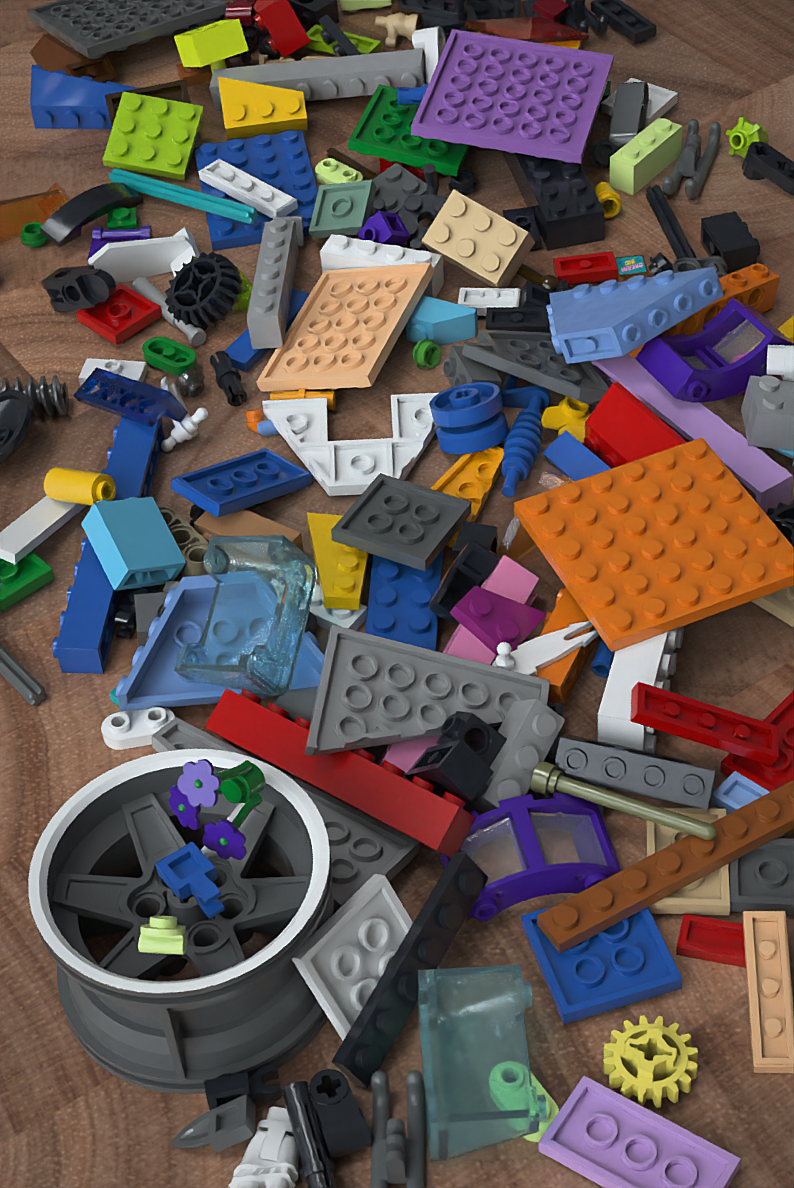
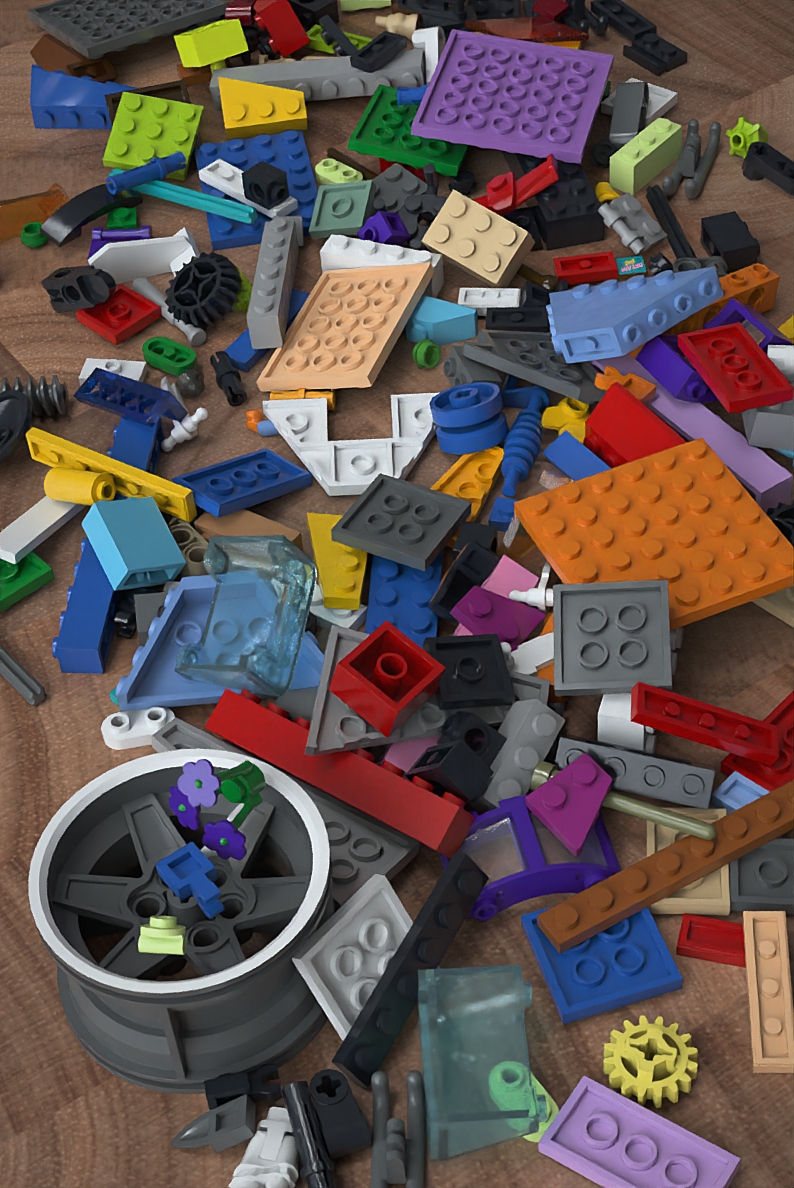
(128, 480): none -> yellow tile
(155, 169): none -> blue pin
(265, 185): none -> black brick
(378, 52): none -> black plate
(386, 678): none -> red brick
(473, 671): none -> black plate
(502, 513): none -> blue plate
(508, 192): none -> red plate
(539, 596): none -> white piece
(571, 801): none -> magenta wing
(611, 637): none -> dark grey plate
(632, 223): none -> light grey plate
(637, 386): none -> orange plate
(655, 54): none -> black plate
(735, 368): none -> red plate

